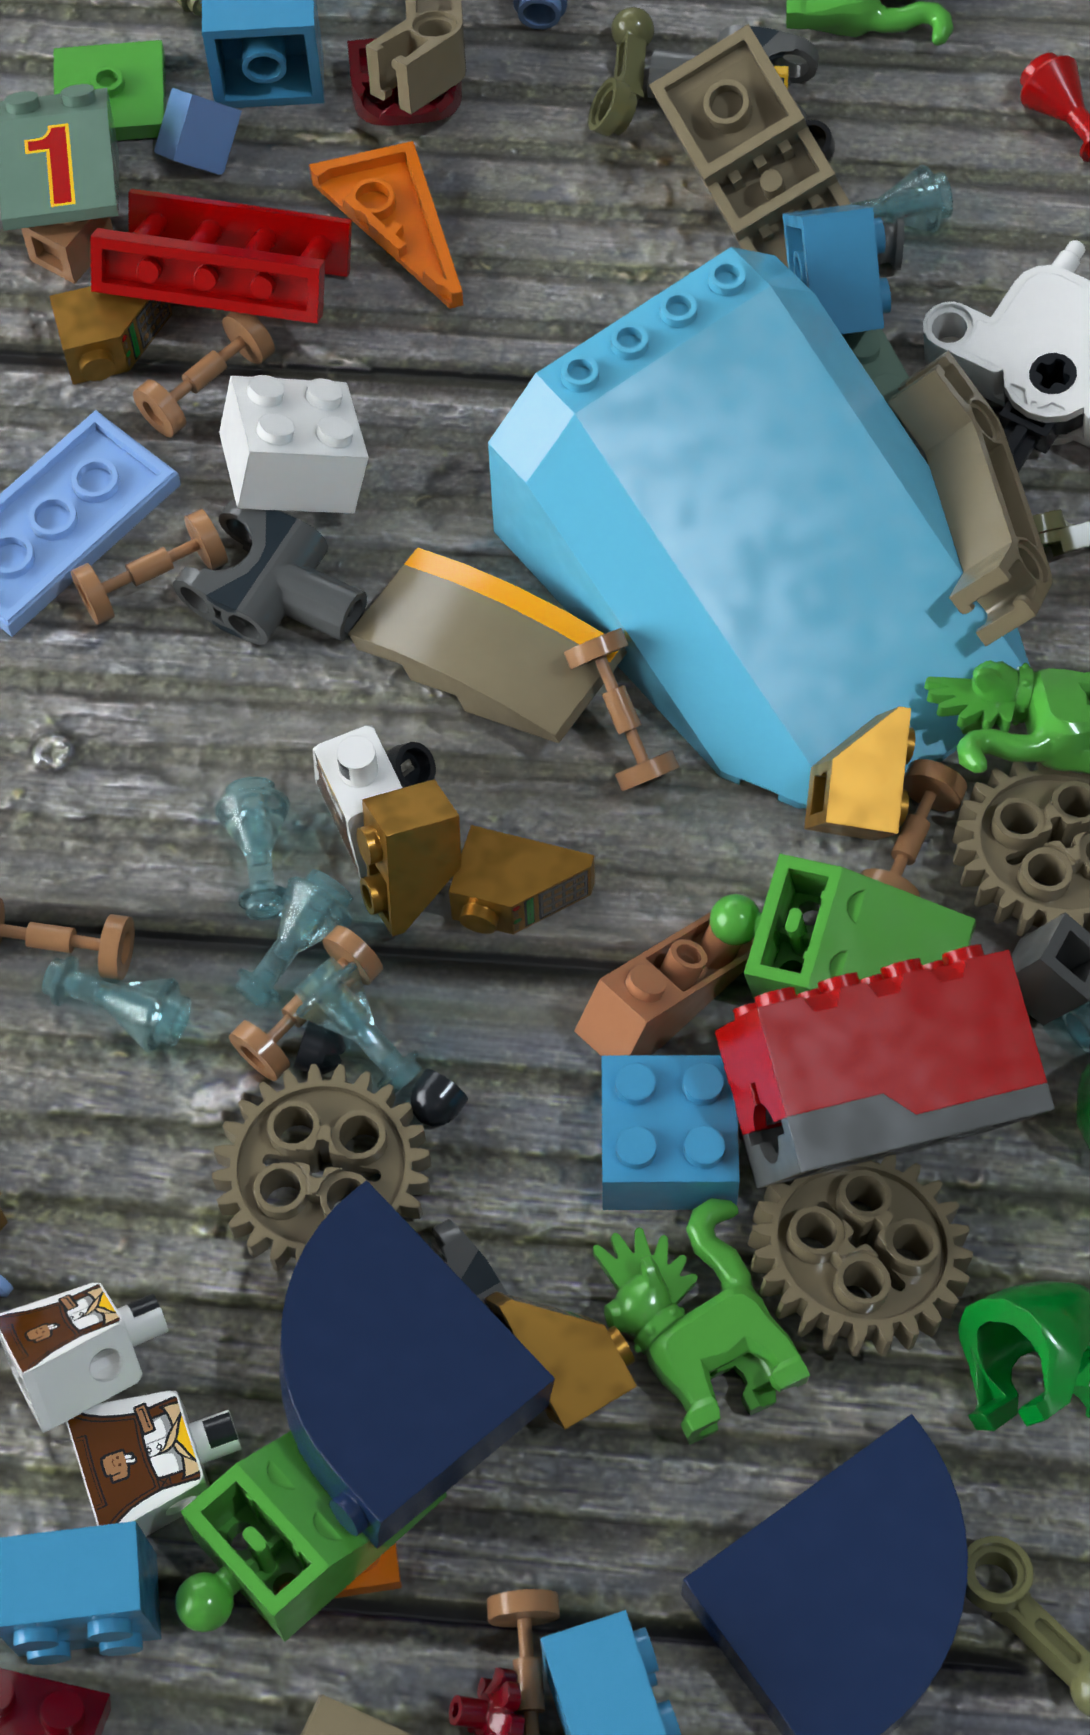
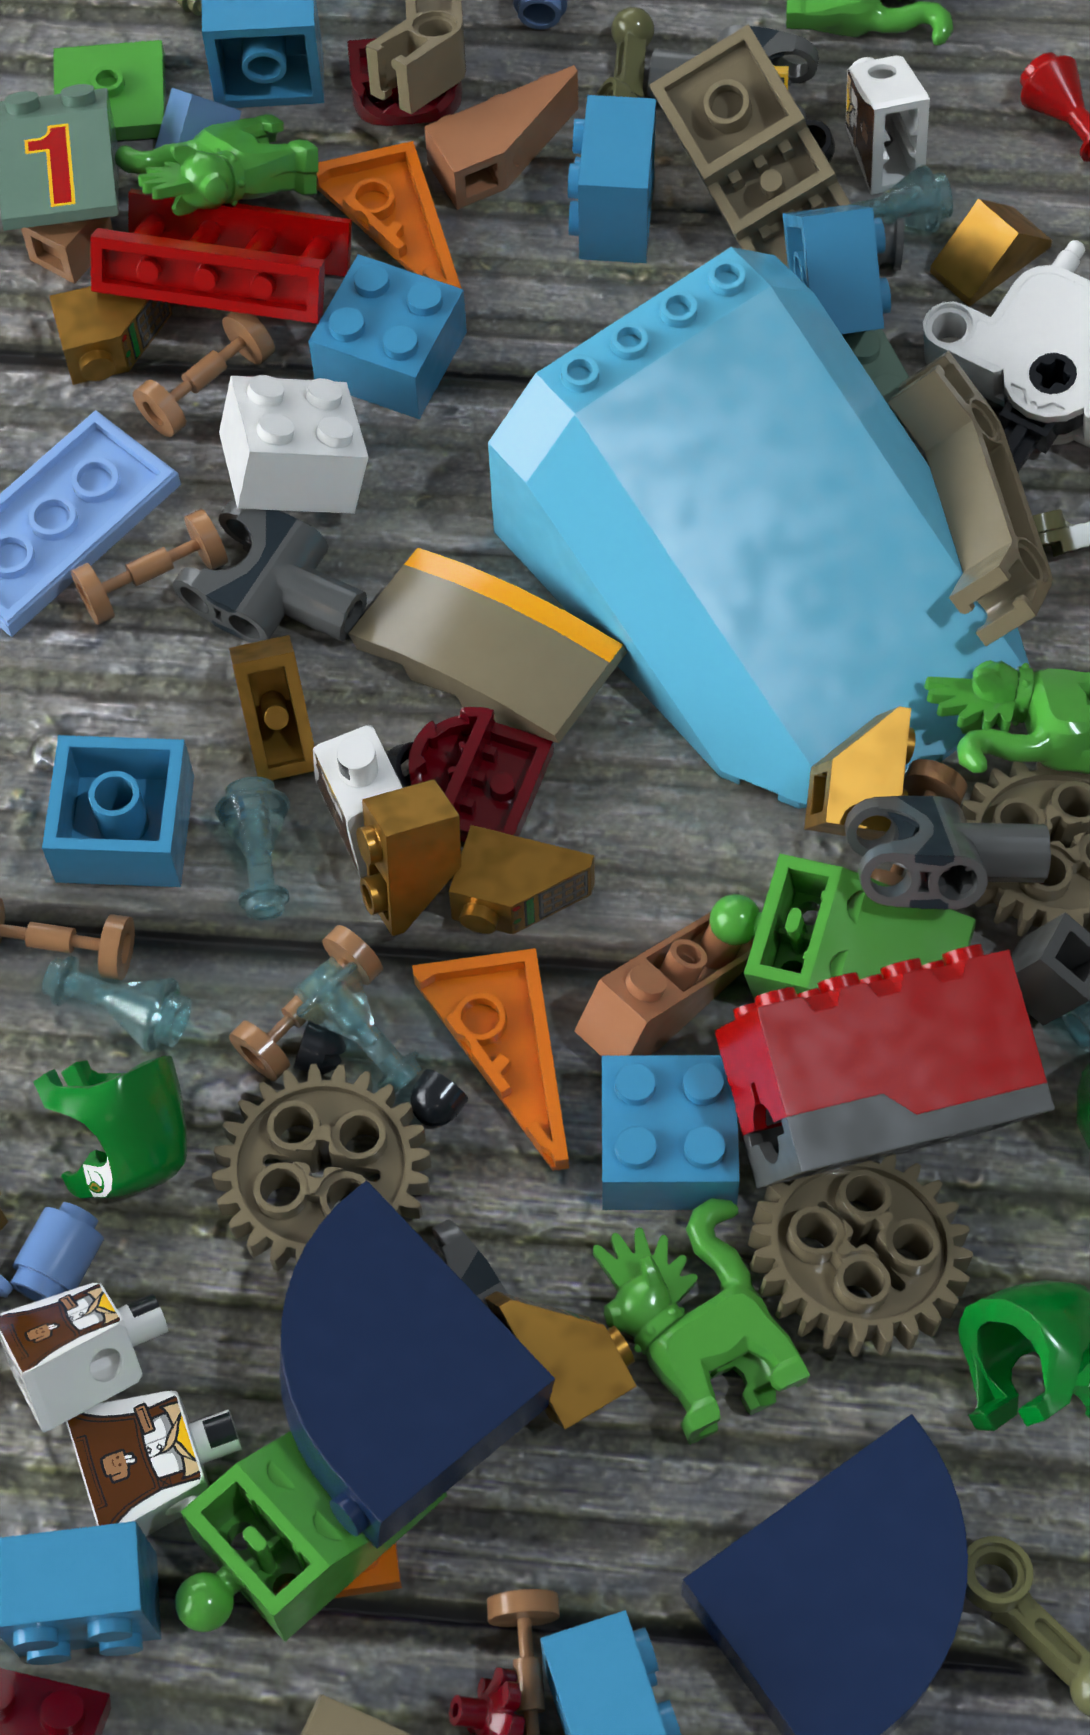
(56, 1252): none -> medium blue brick
(118, 811): none -> dark azure brick
(133, 1117): none -> green piece
(224, 165): none -> bright green animal
(274, 707): none -> pearl gold slope
(308, 915): clear light blue piece -> none
(389, 335): none -> dark azure brick
(482, 768): none -> dark red slope
(495, 140): none -> nougat slope
(502, 1025): none -> orange wing
(613, 178): none -> dark azure brick
(621, 709): medium nougat wheel -> none
(883, 101): none -> white torso
(942, 853): none -> dark grey connector
(987, 250): none -> pearl gold slope

